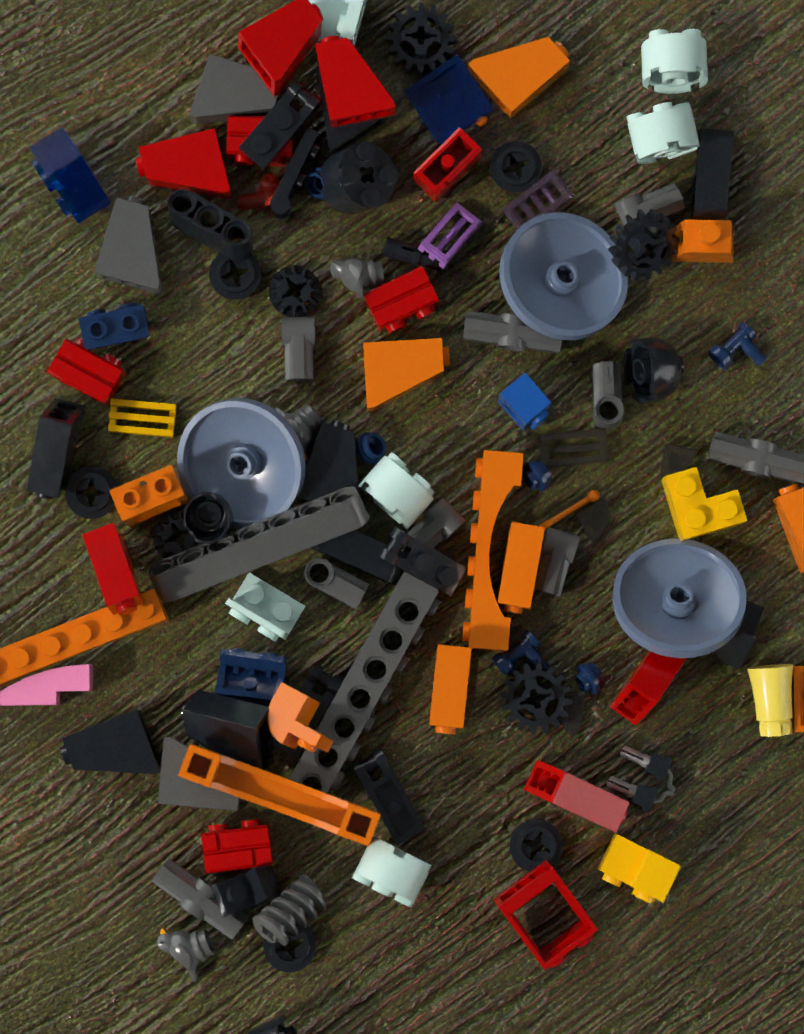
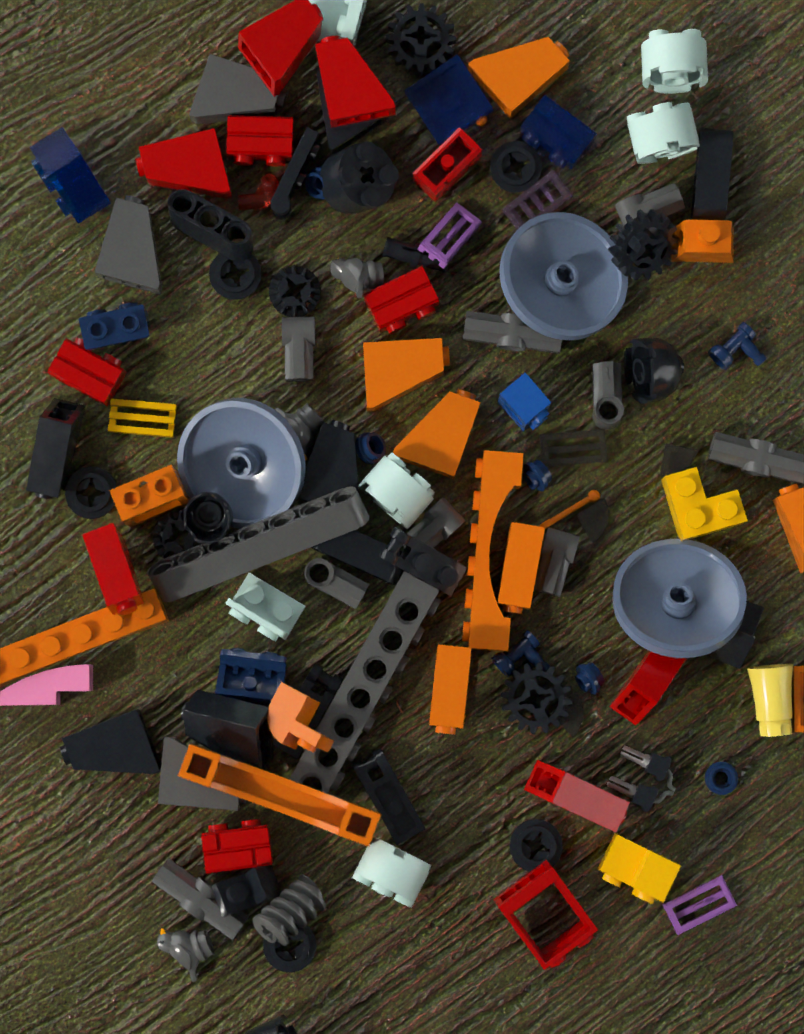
(280, 125): black plate -> none
(441, 435): none -> orange slope
(557, 133): none -> clear blue brick
(673, 917): none -> medium lavender tile
(729, 785): none -> dark blue plate

